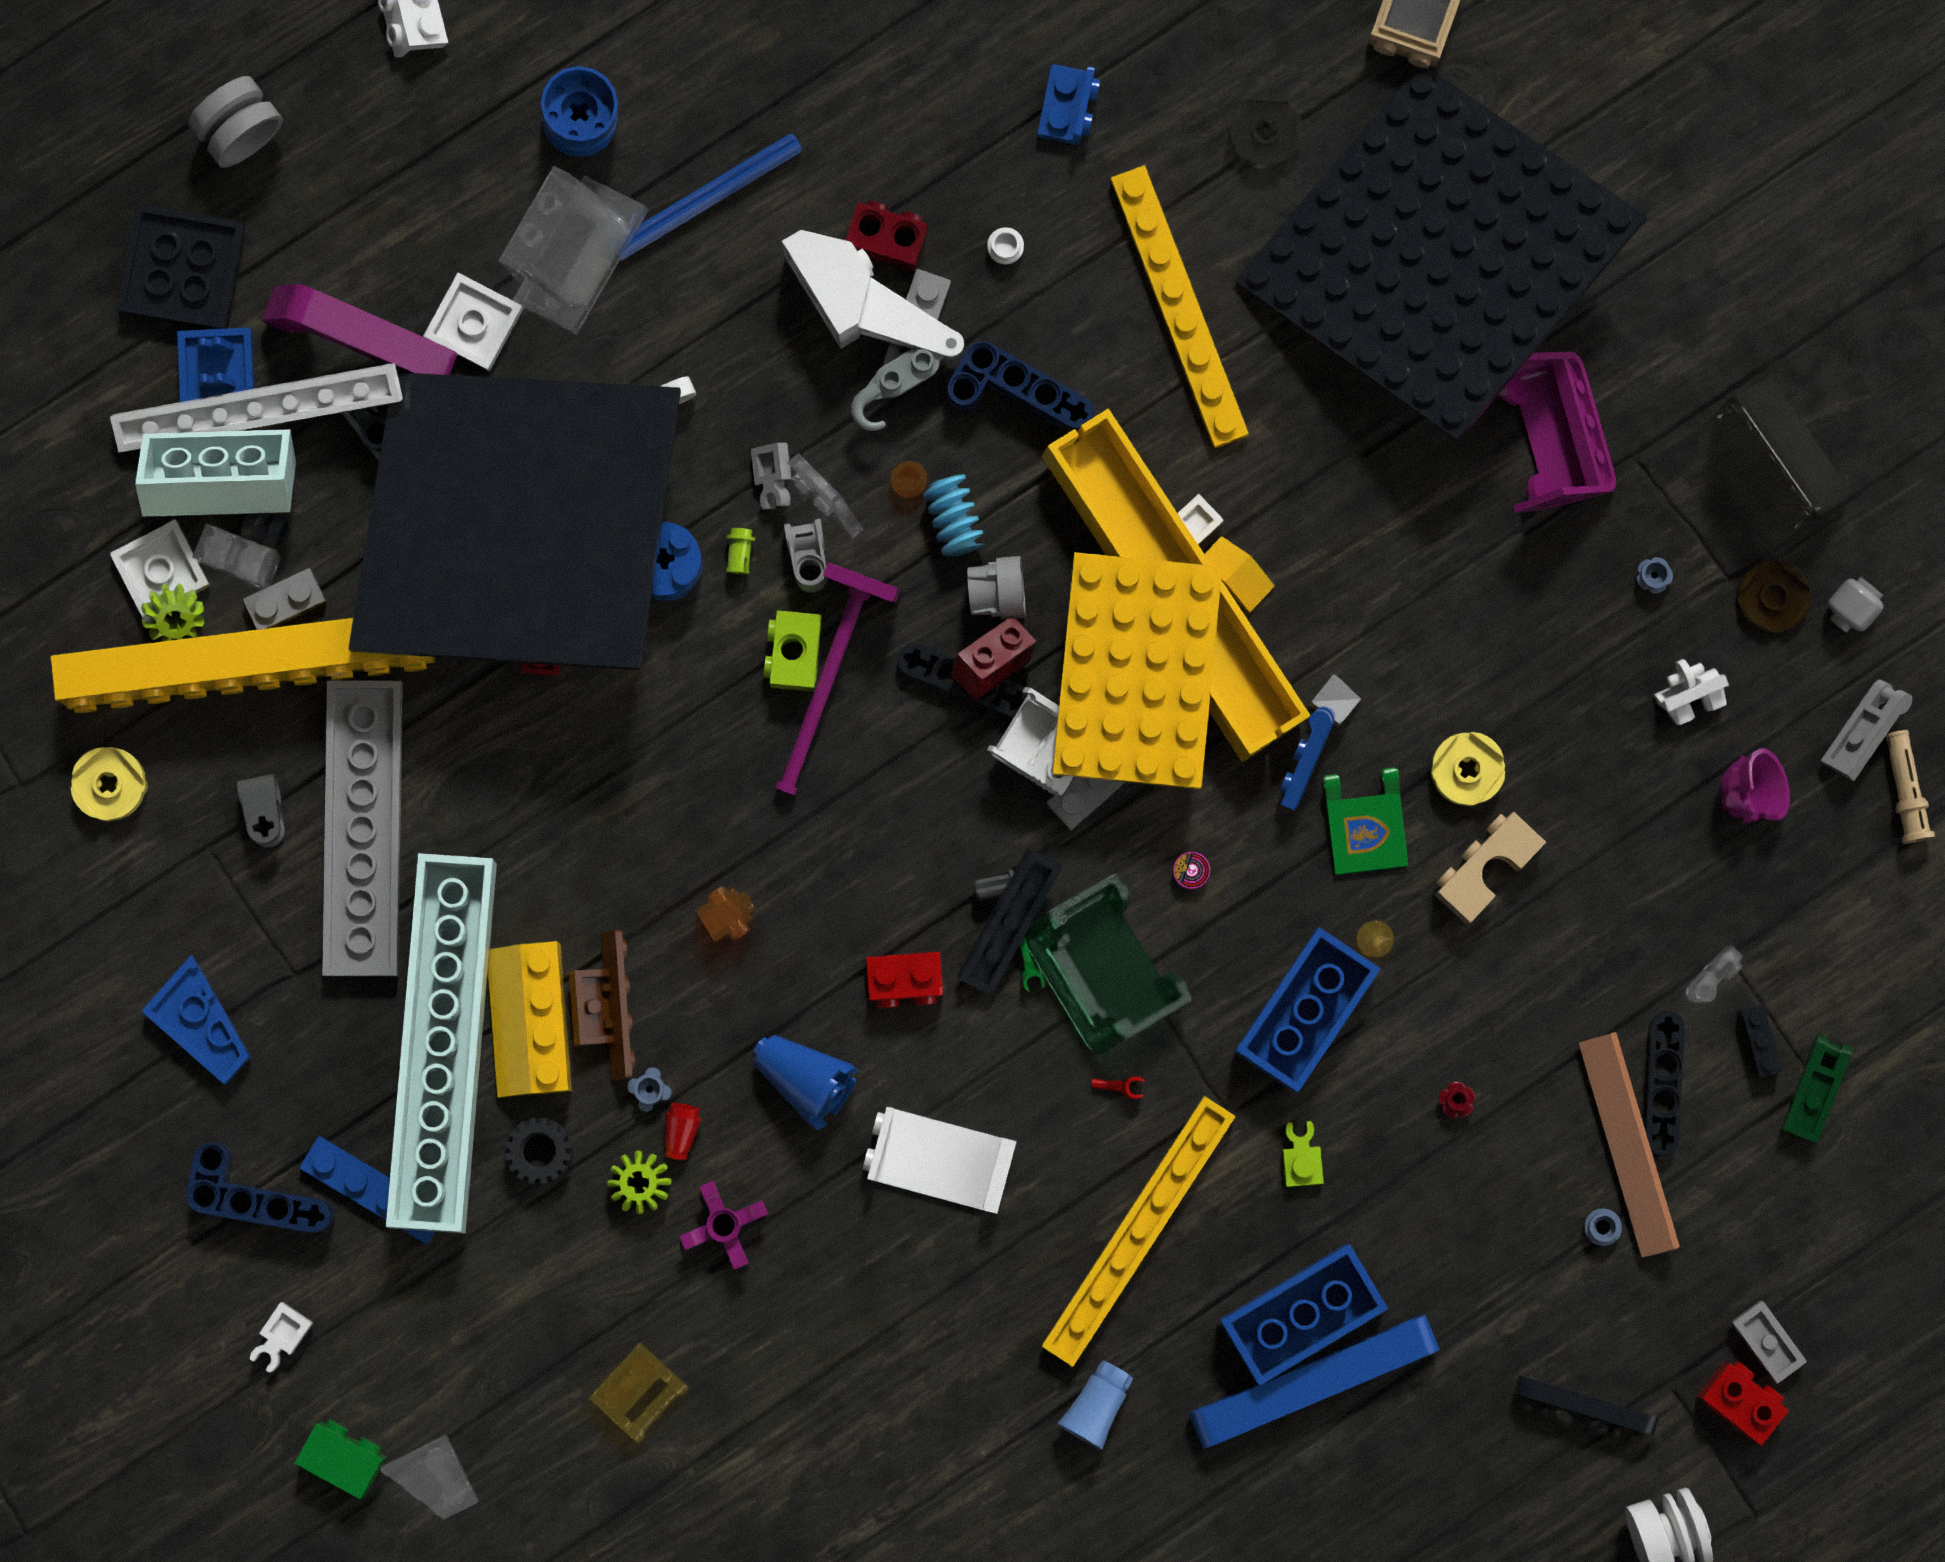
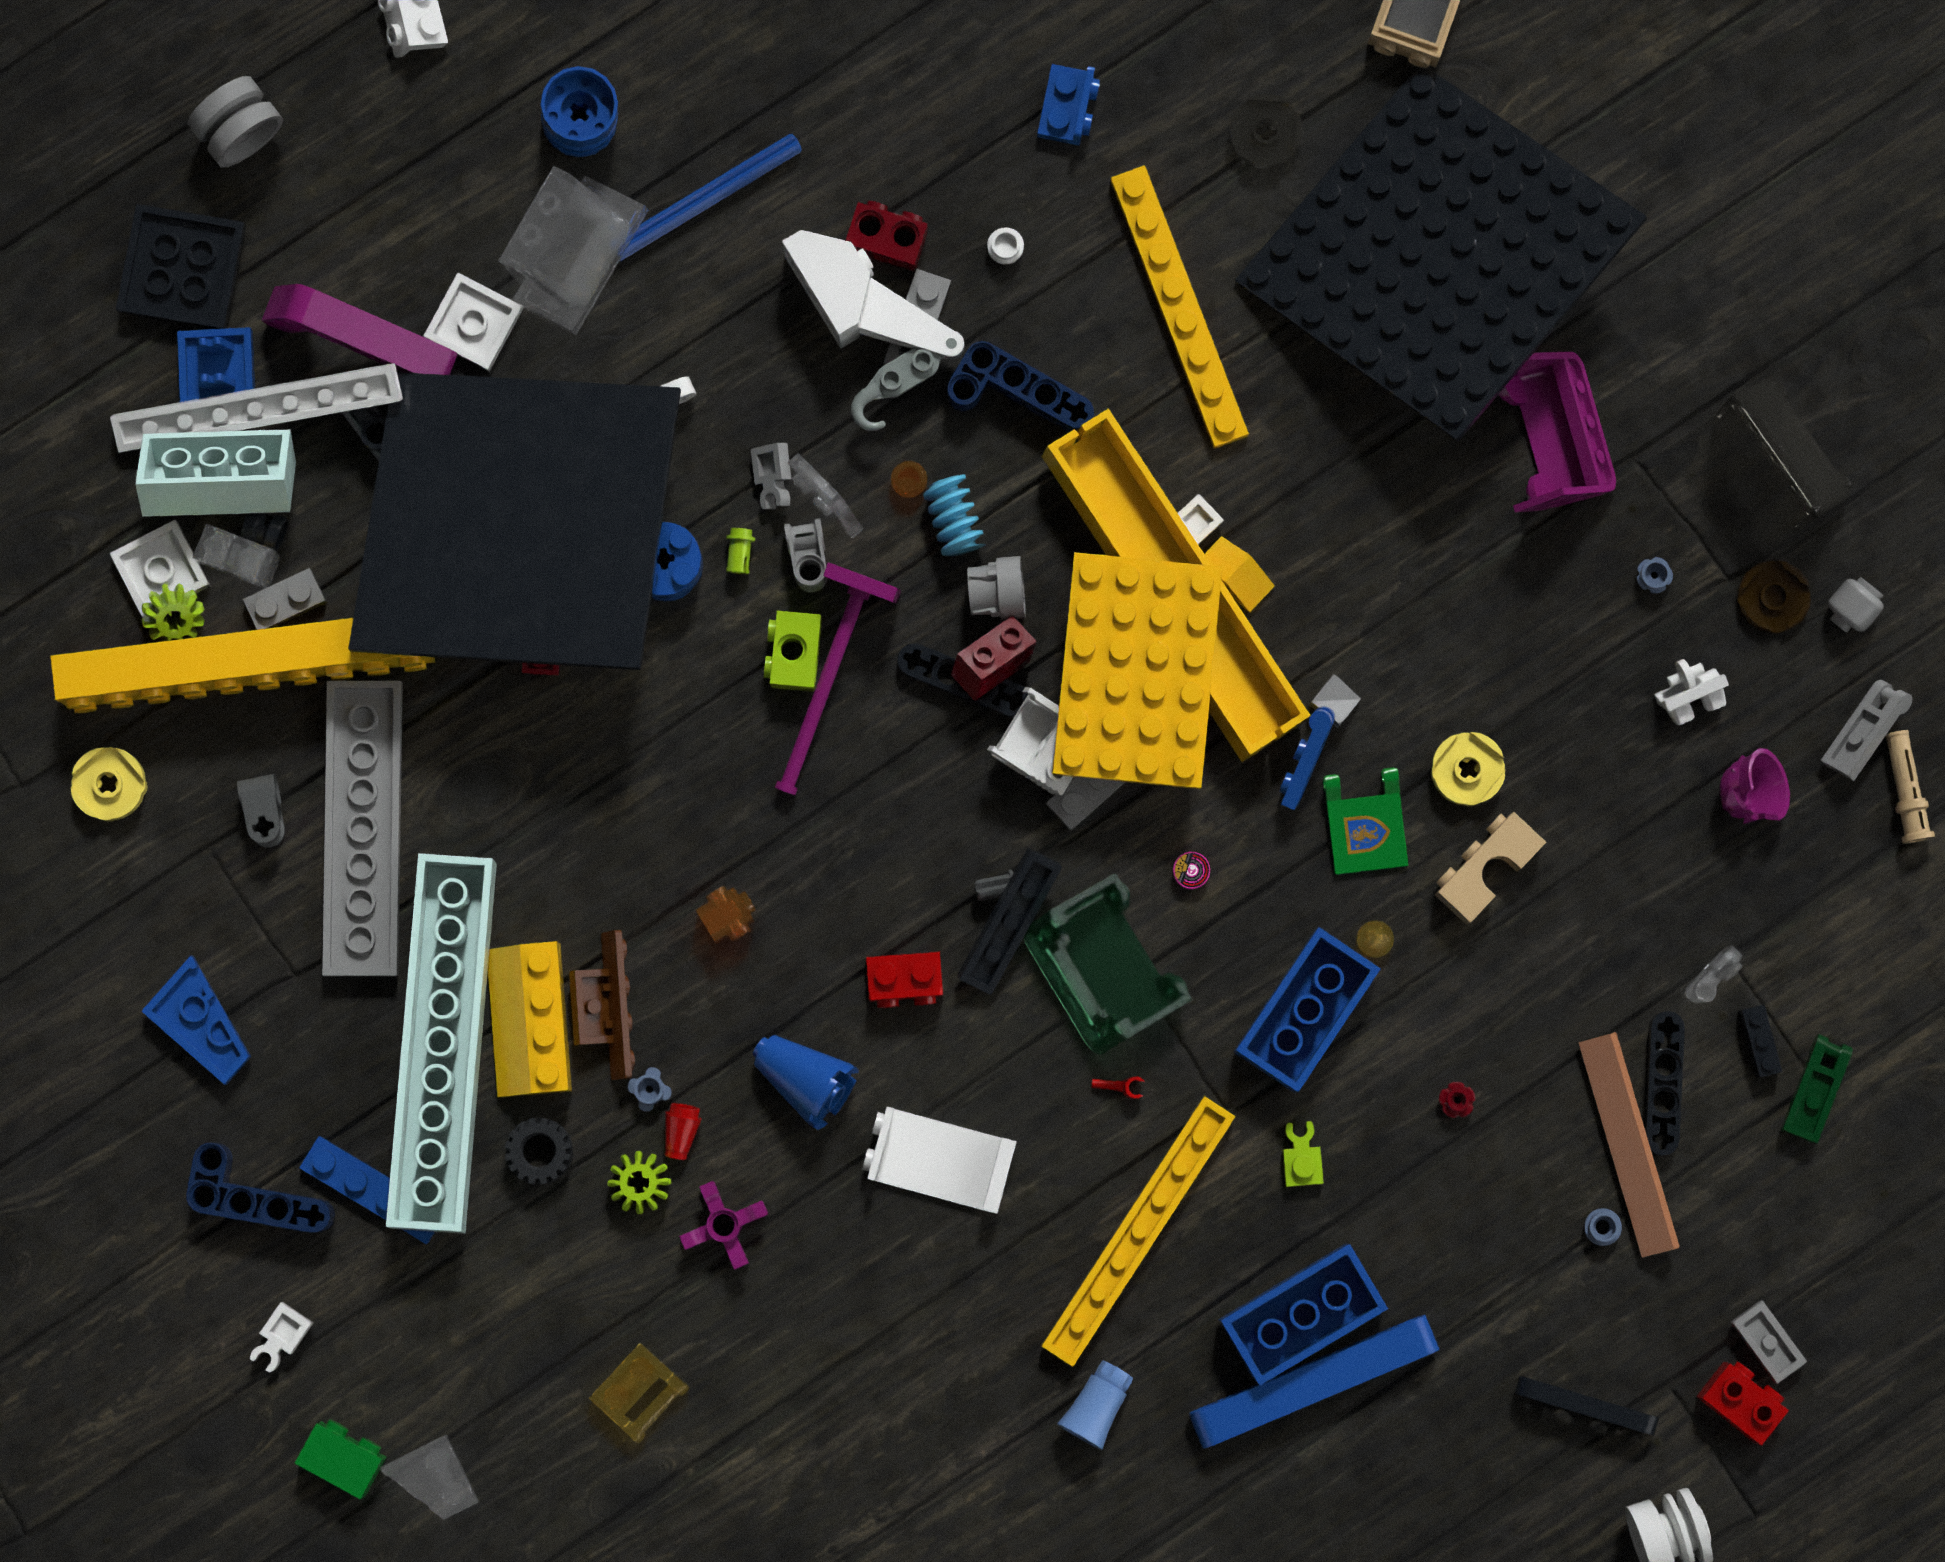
(1029, 967): green hand -> none

